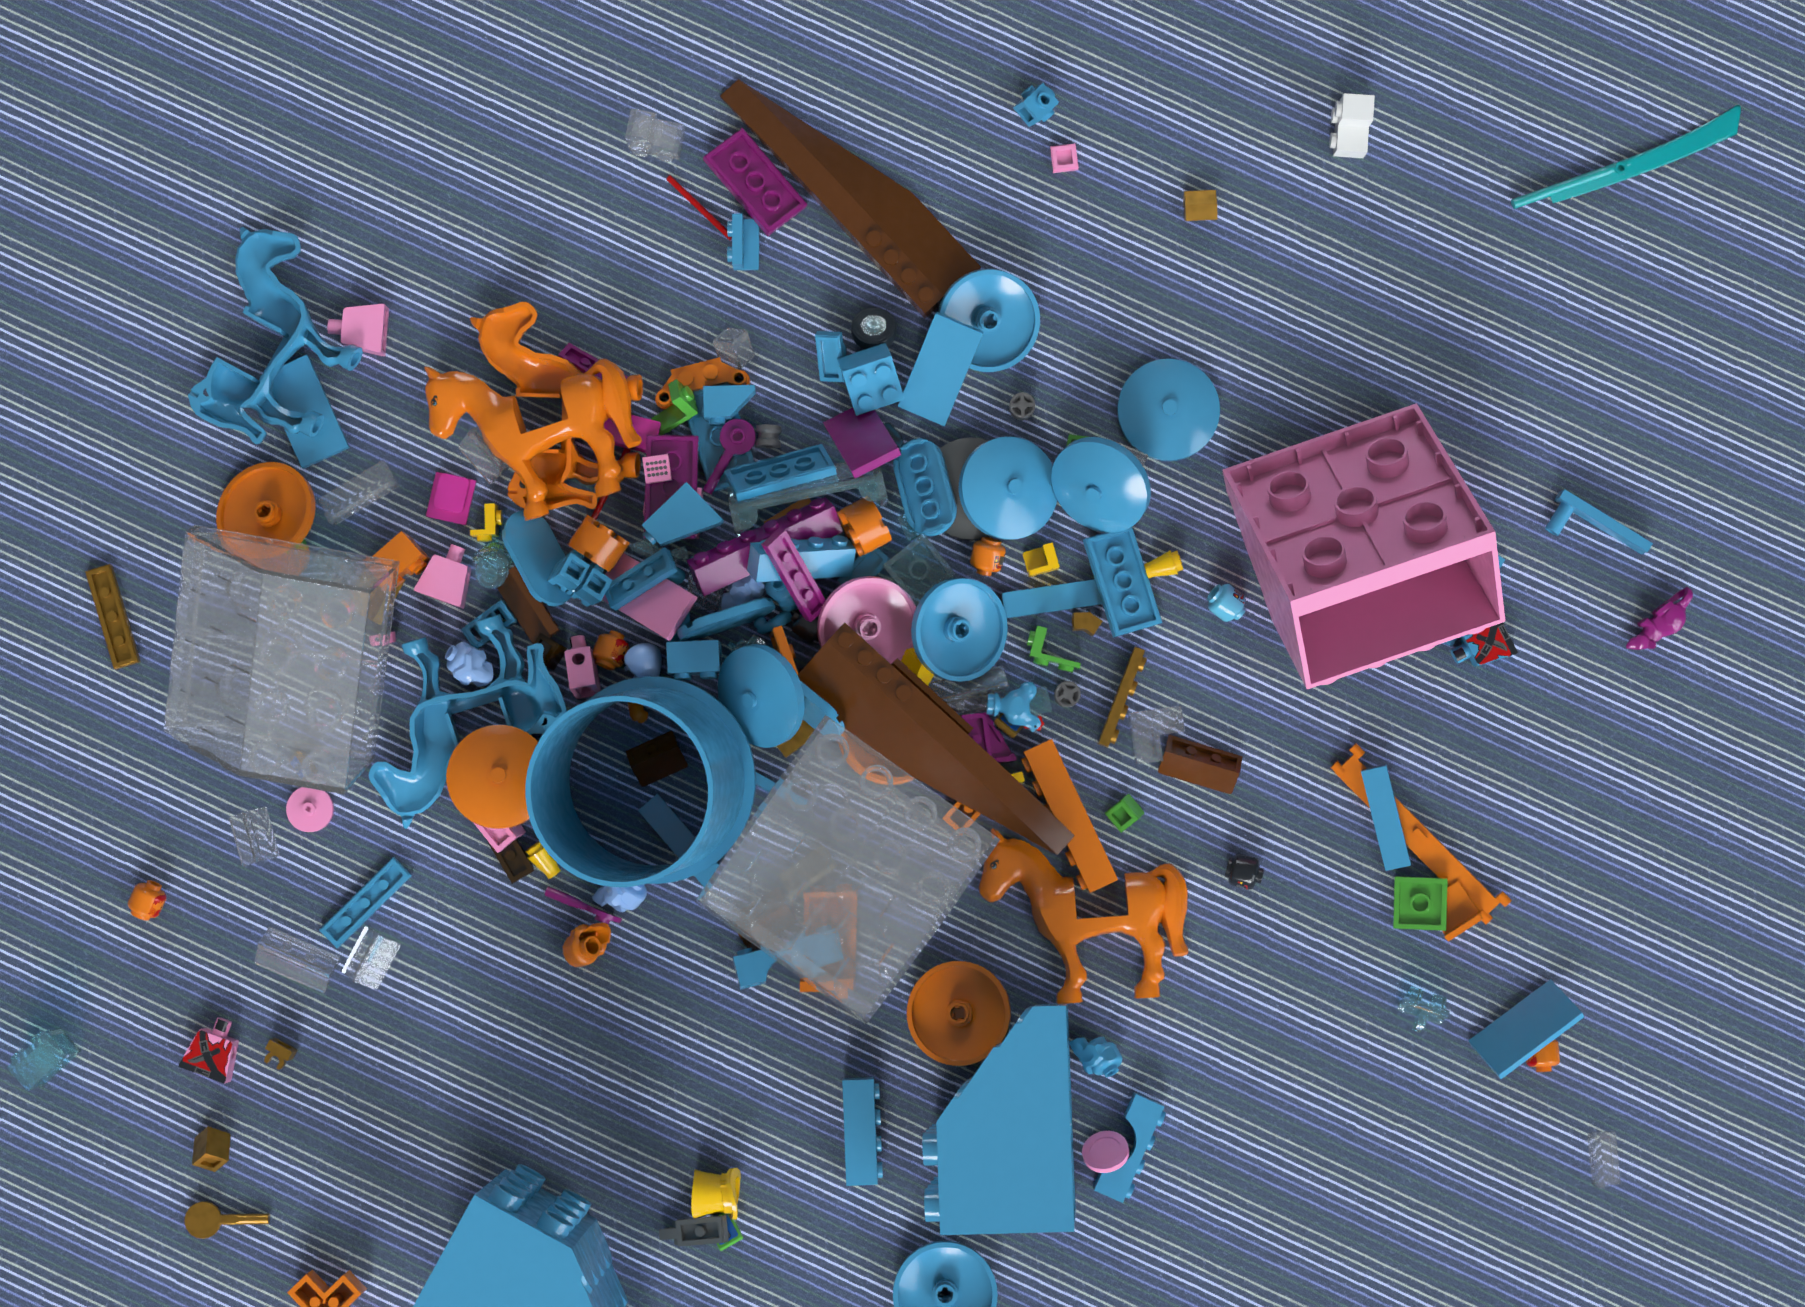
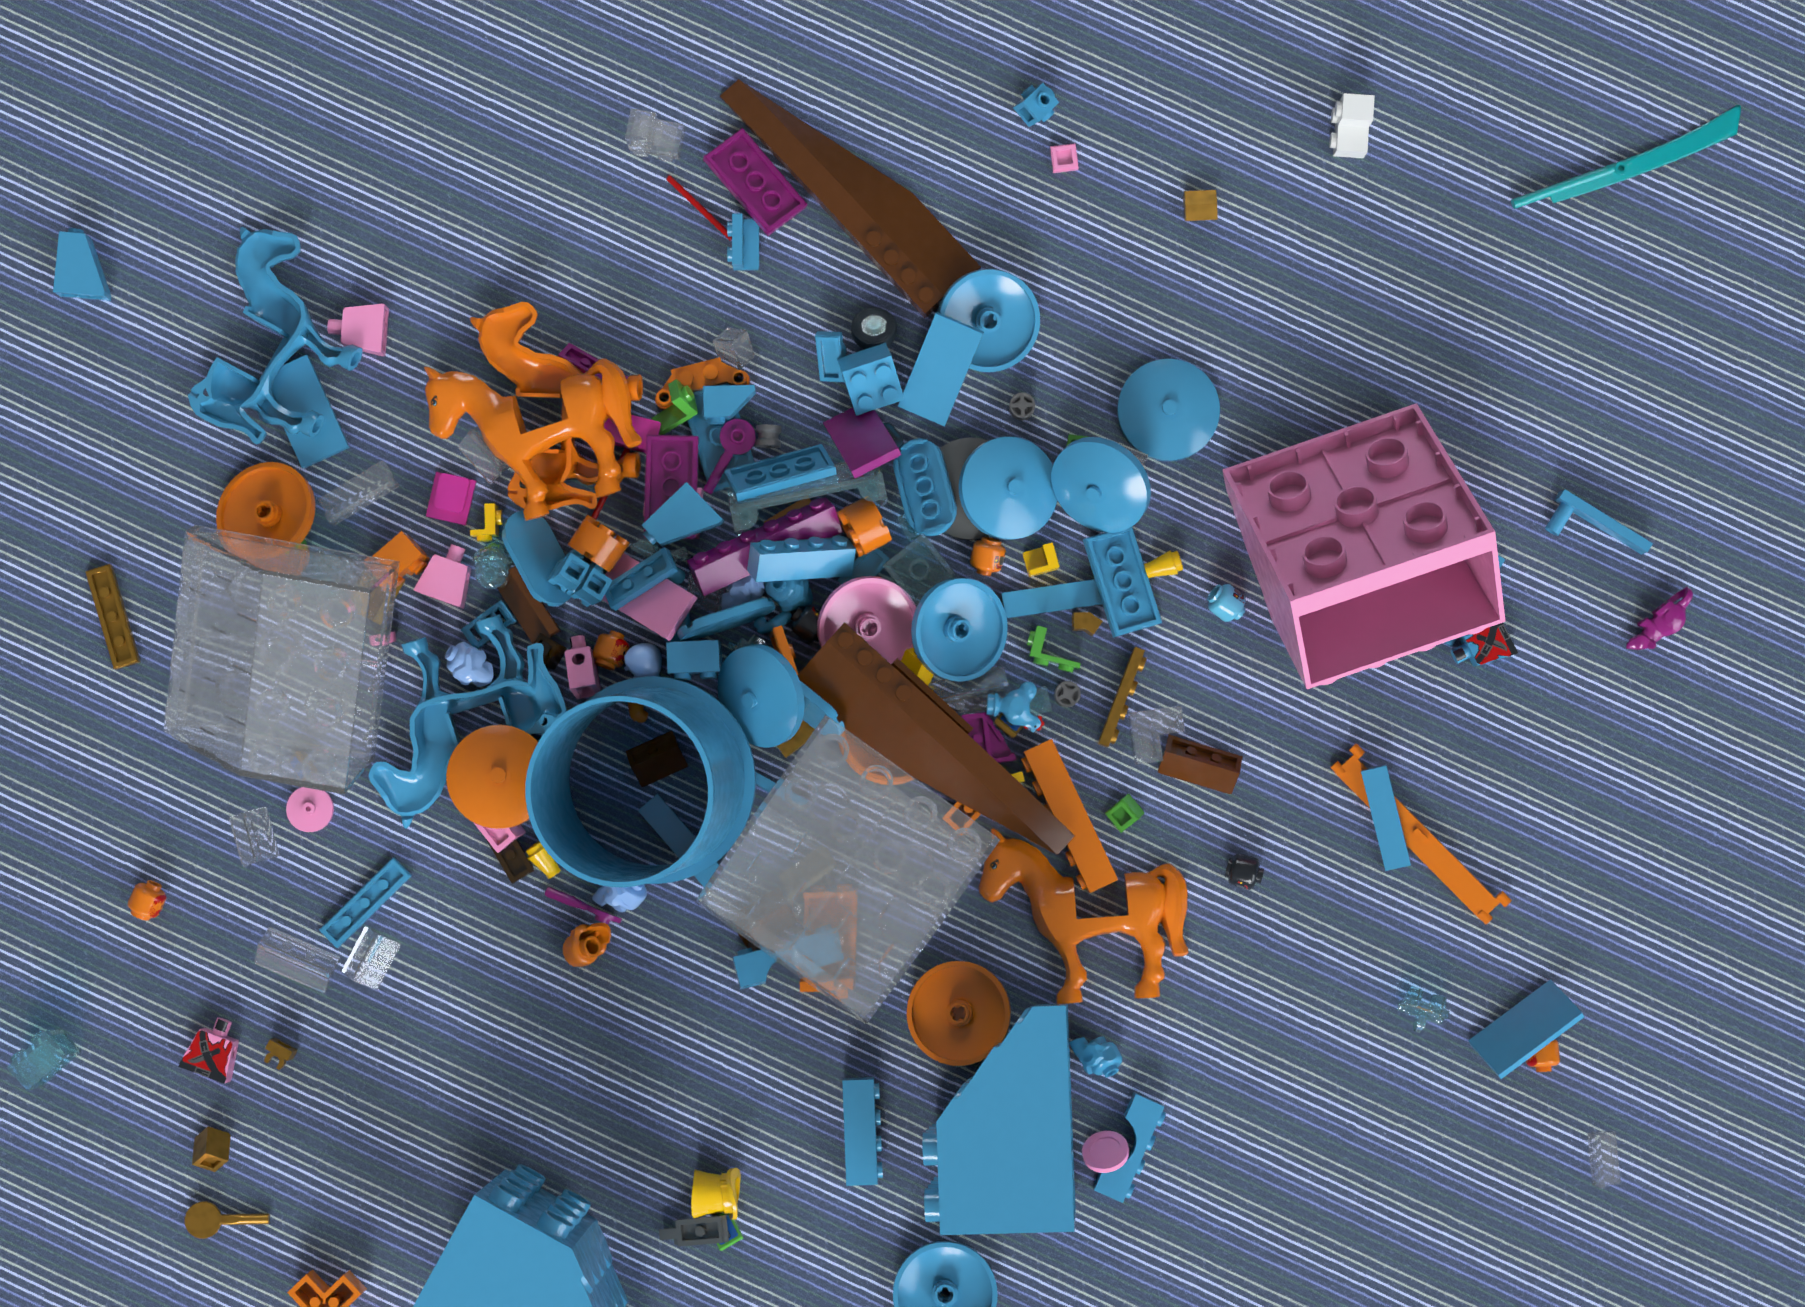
(78, 268): none -> dark azure slope
(657, 469): bright pink tile -> none
(794, 574): magenta plate -> none
(1420, 903): bright green plate -> none
(1460, 912): orange piece -> none

